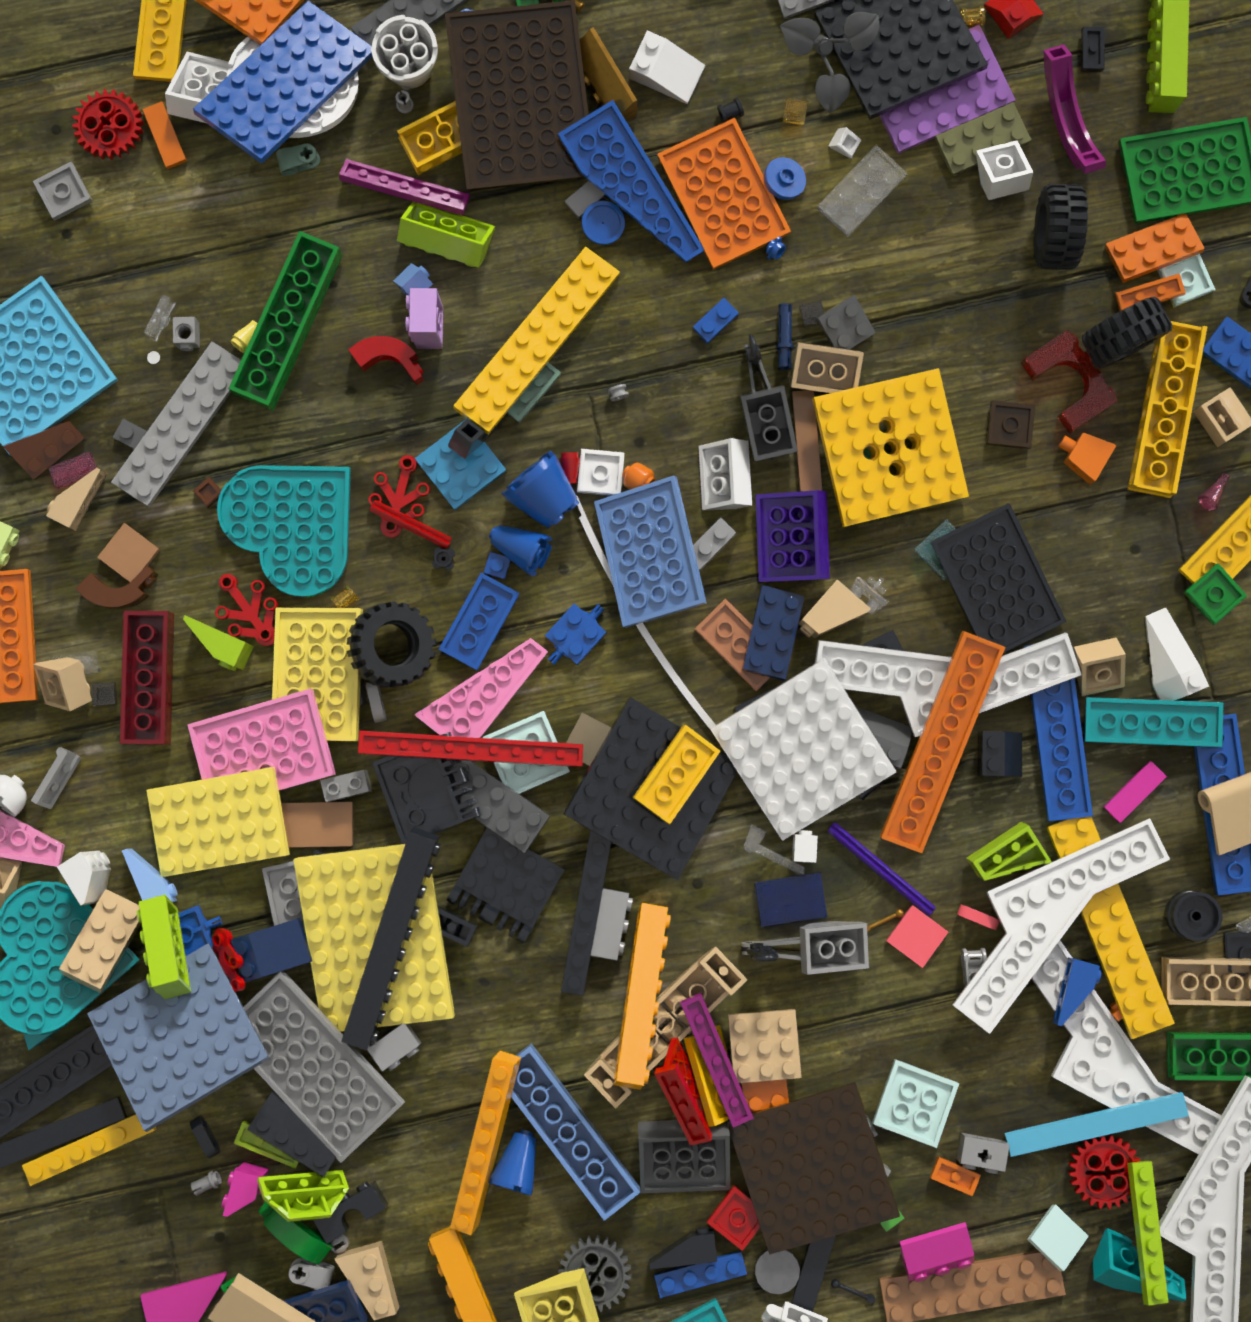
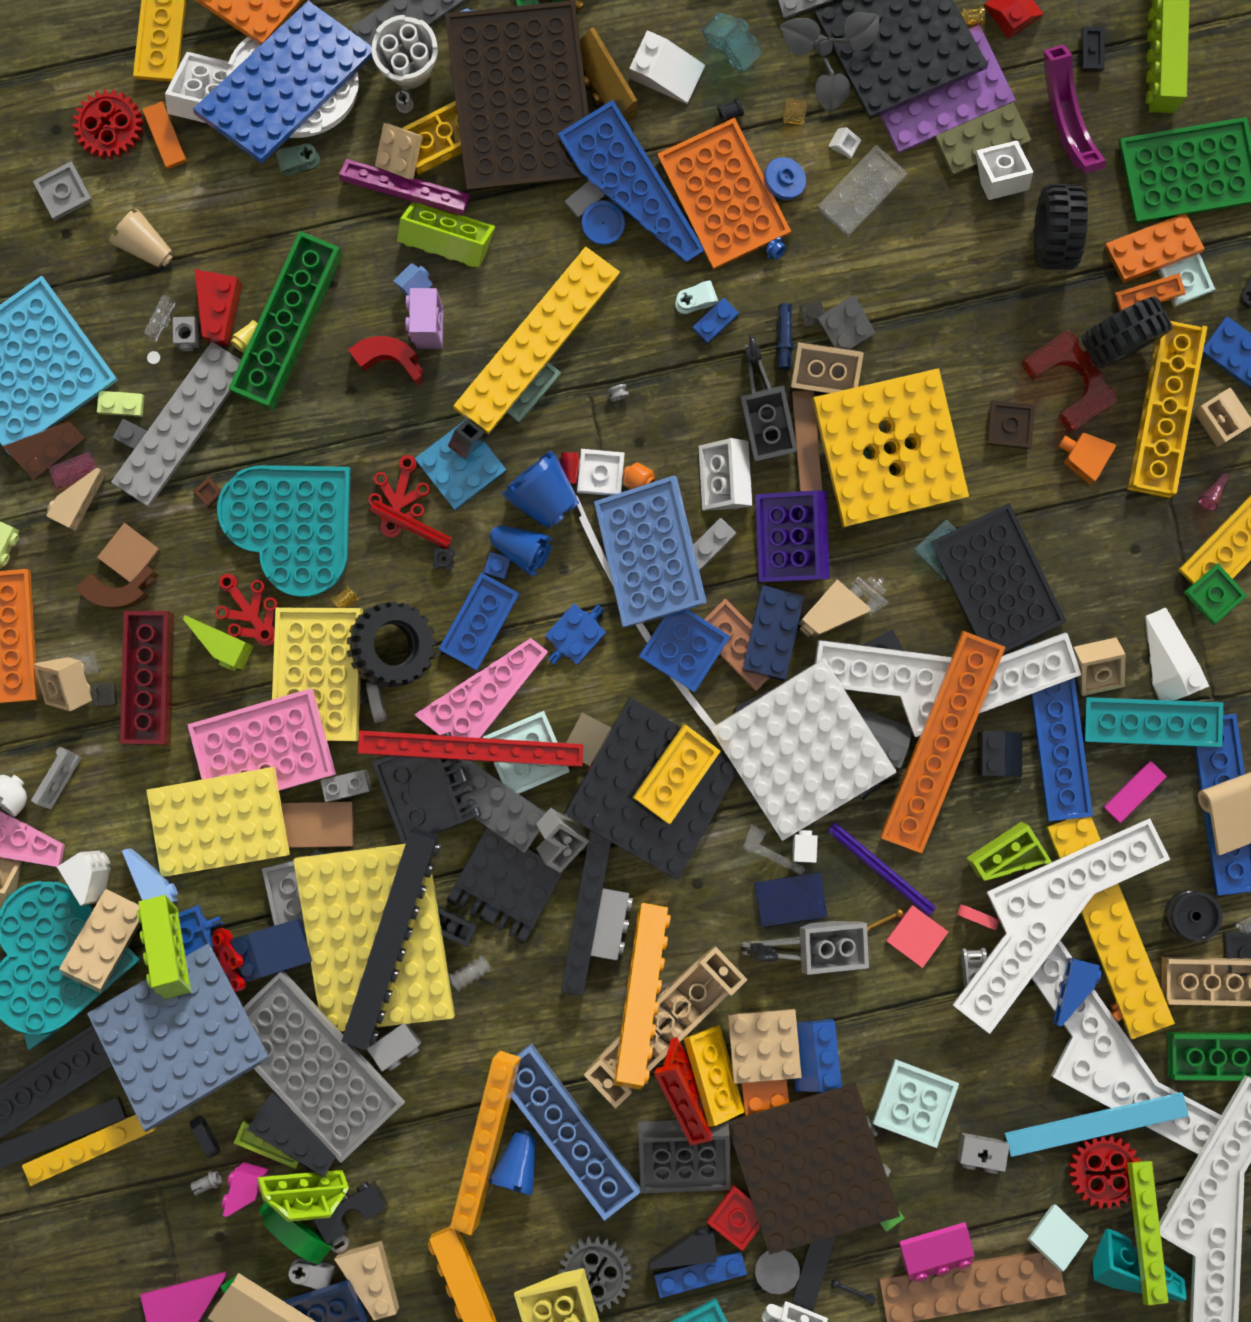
(120, 403): none -> yellowish green plate
(141, 240): none -> tan cone
(217, 304): none -> red wedge
(398, 151): none -> tan plate
(469, 973): none -> clear piece
(562, 839): none -> light grey brick
(684, 647): none -> blue plate
(700, 297): none -> light aqua piece
(716, 1060): magenta plate -> none
(733, 39): none -> clear light blue brick
(818, 1056): none -> blue slope
(955, 1176): orange plate -> none

